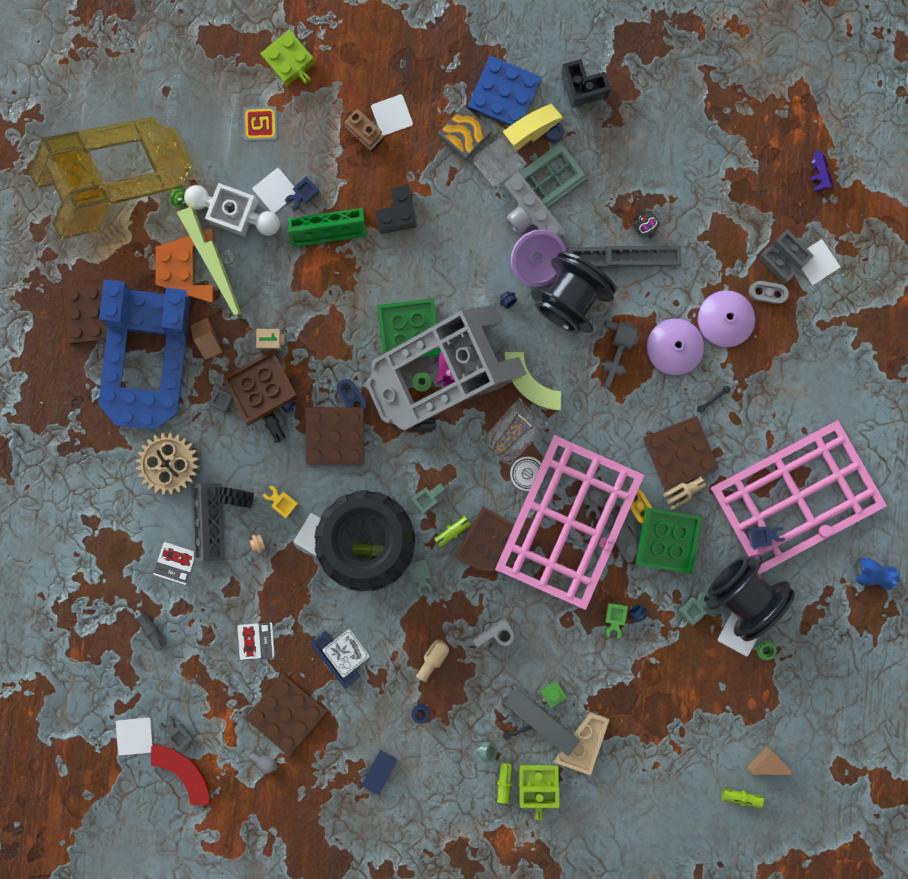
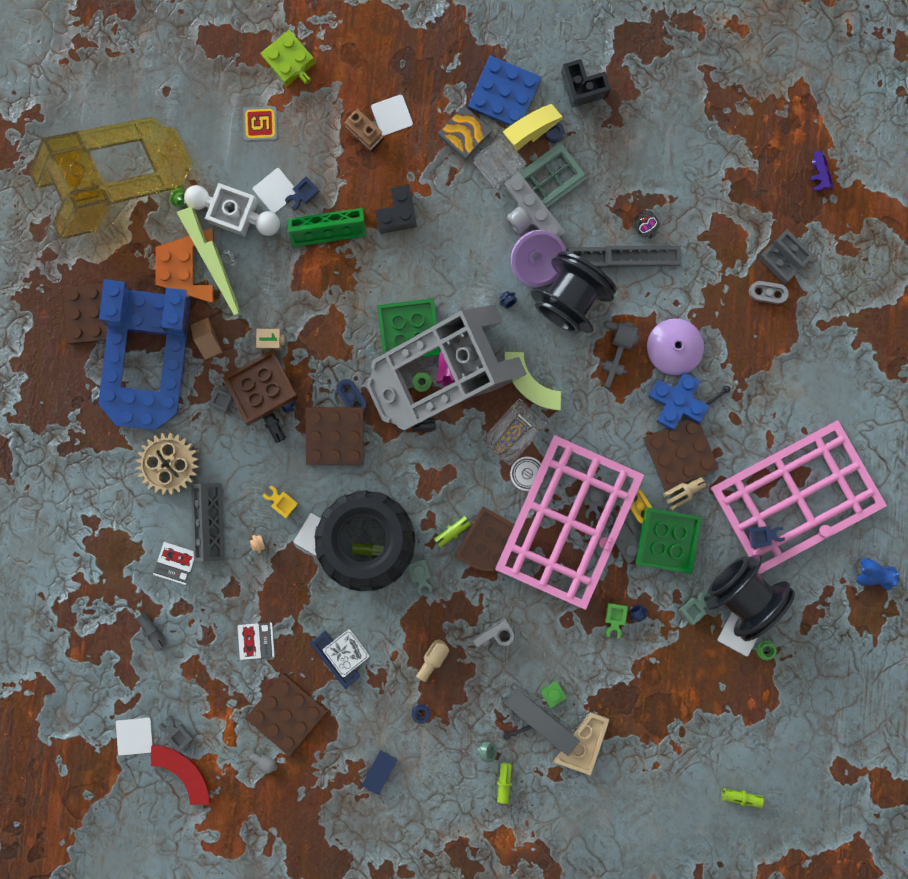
(235, 497): black tyre -> none
(426, 499): sand green plate -> none
(538, 787): lime plate -> none
(678, 401): none -> blue plate
(714, 321): lavender dish -> none
(768, 764): medium nougat slope -> none
(821, 263): white sticker -> none

